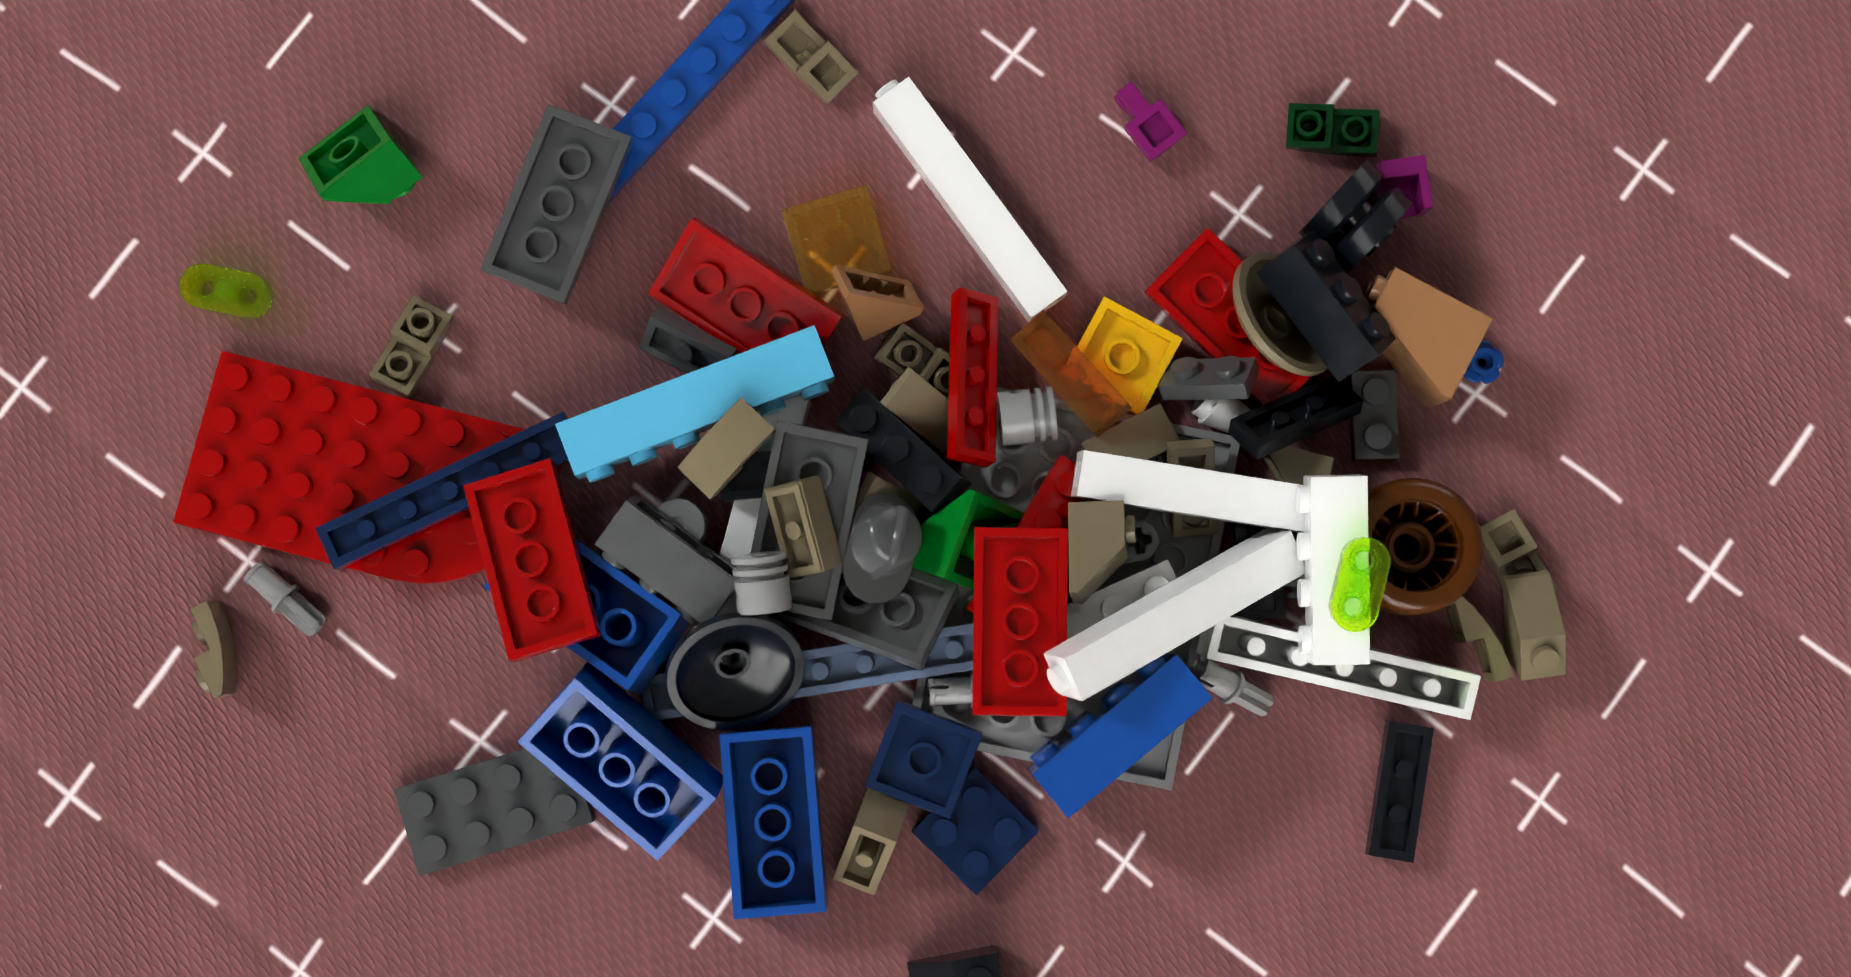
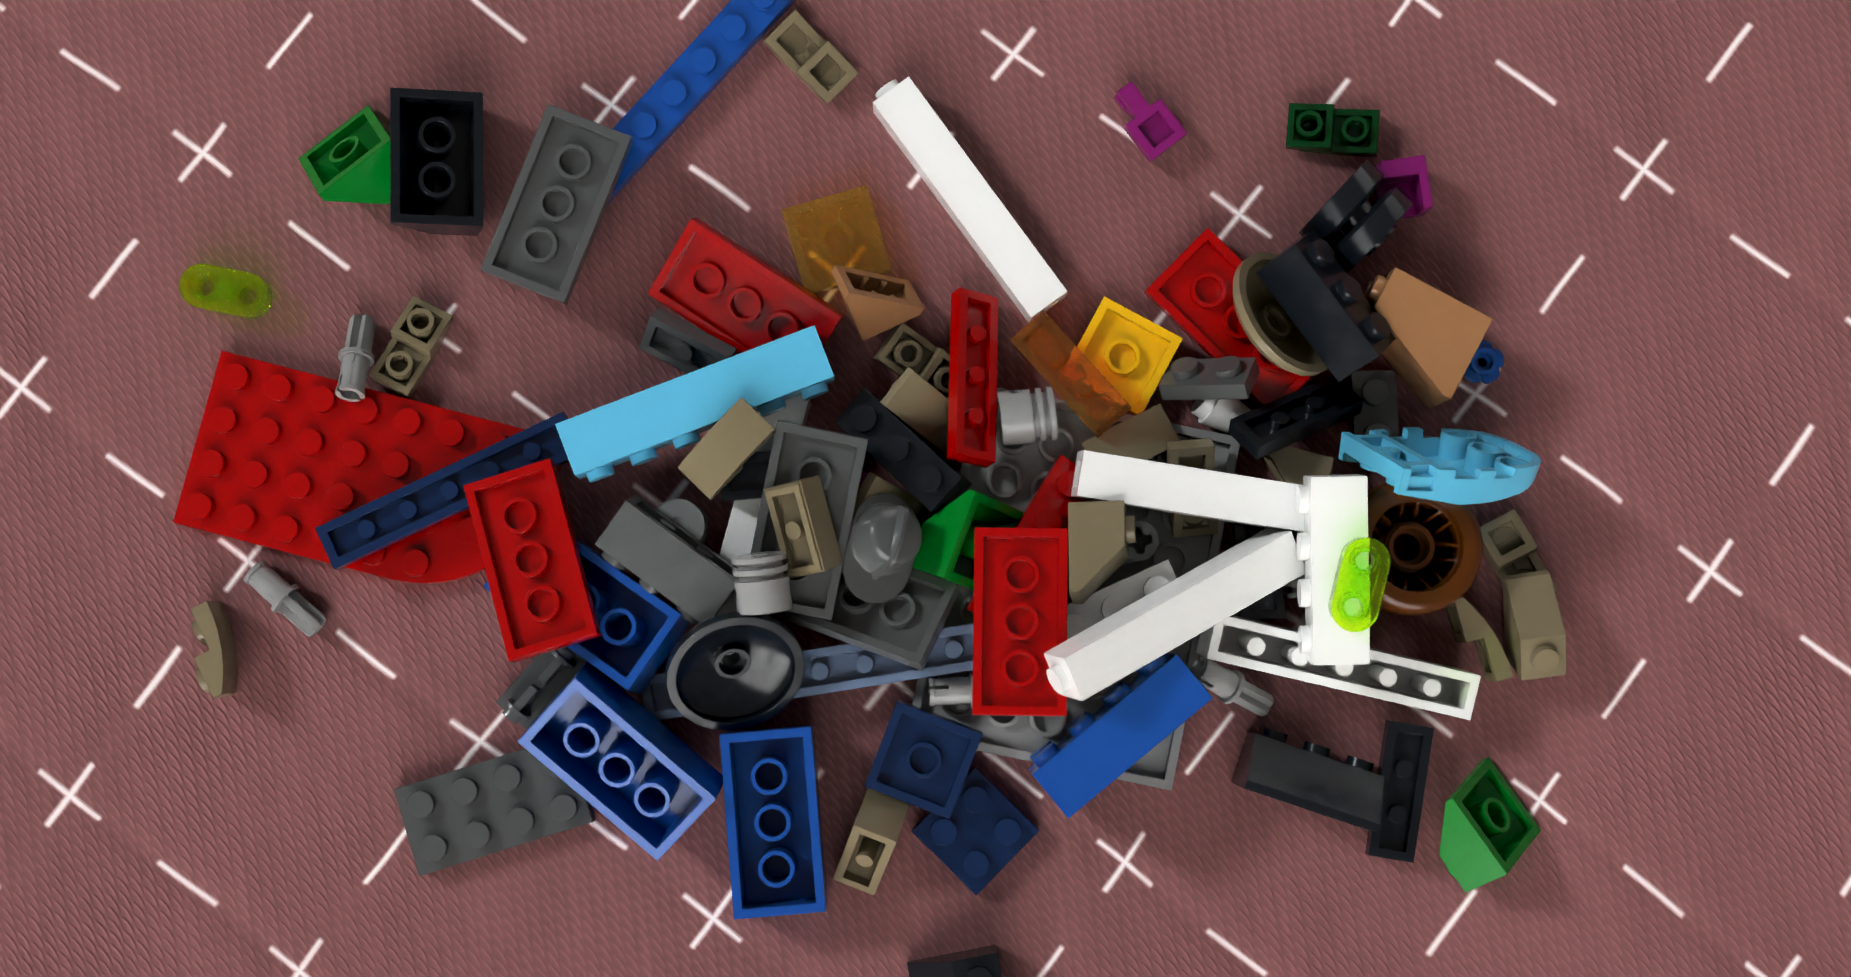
(356, 358): none -> light grey axle
(436, 161): none -> black slope
(539, 685): none -> dark grey hinge
(1311, 779): none -> black slope
(1451, 468): none -> medium azure slope
(1484, 828): none -> green slope

